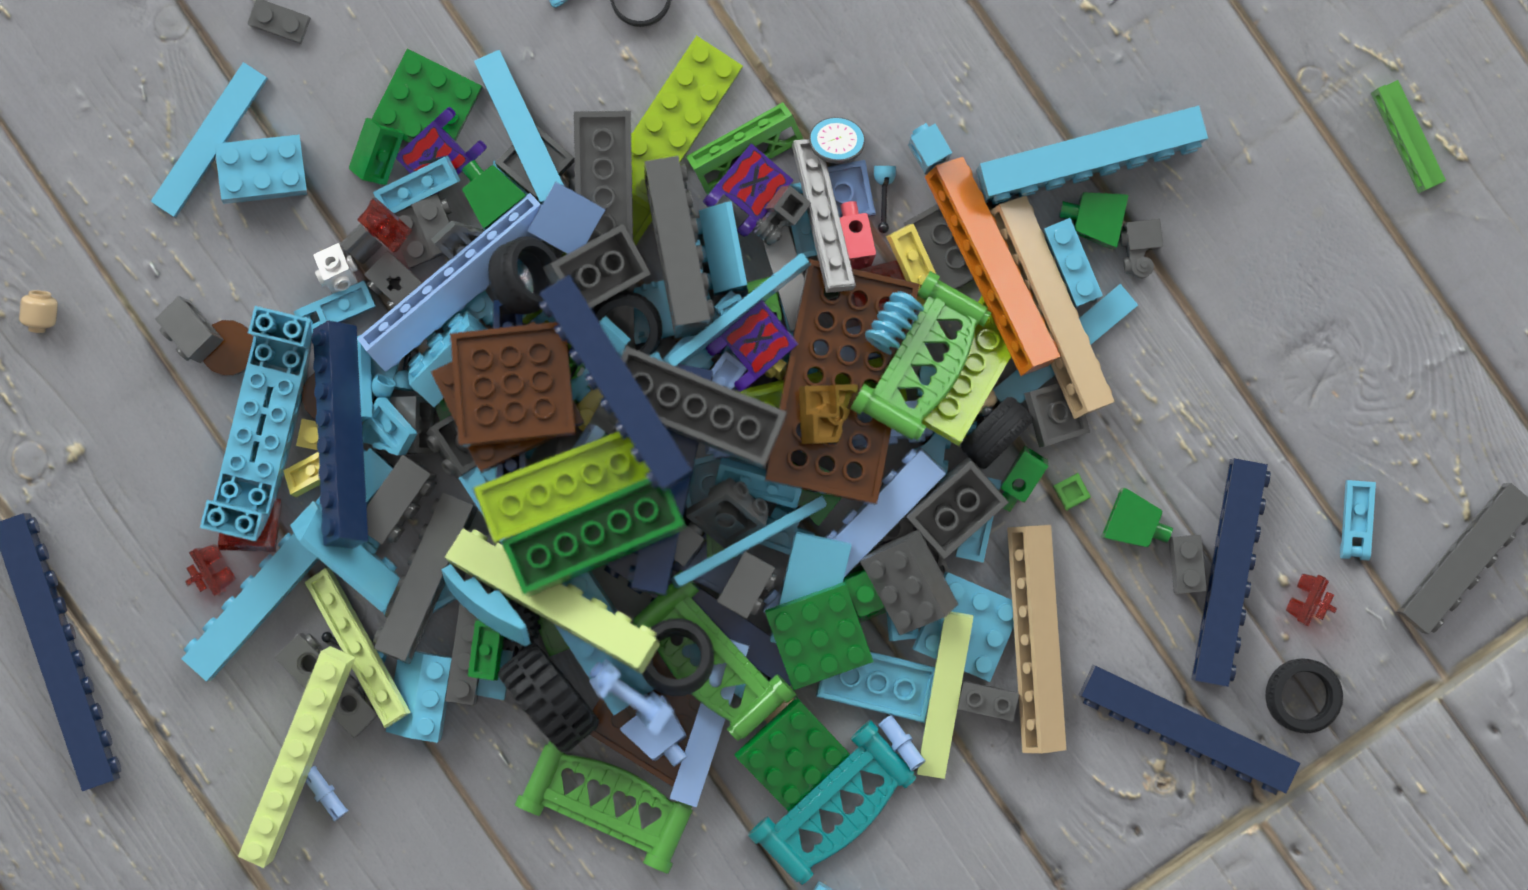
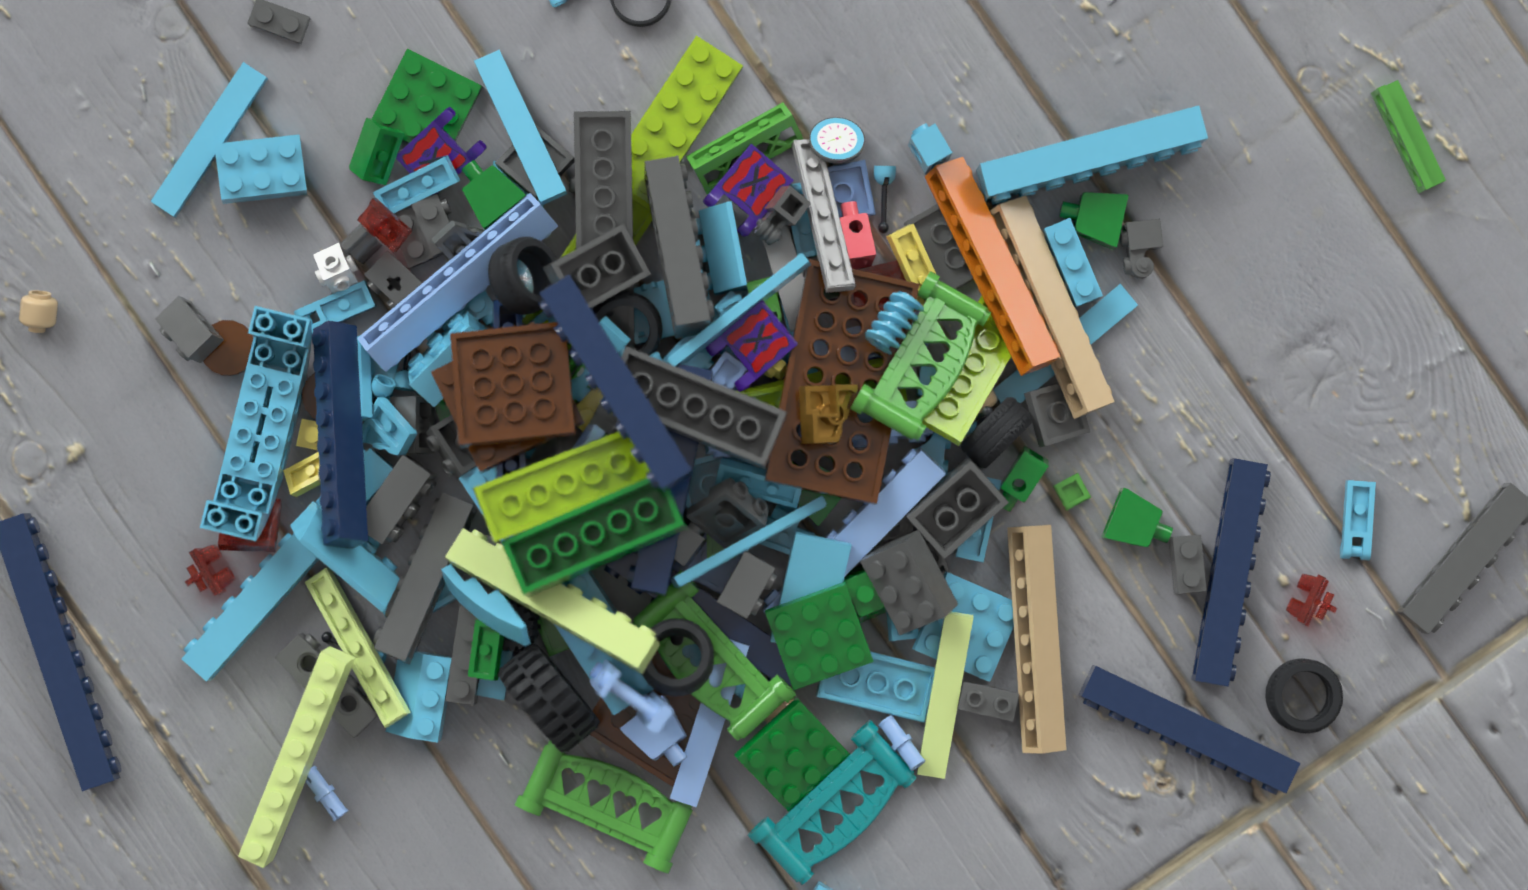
(566, 219): medium blue tile -> none

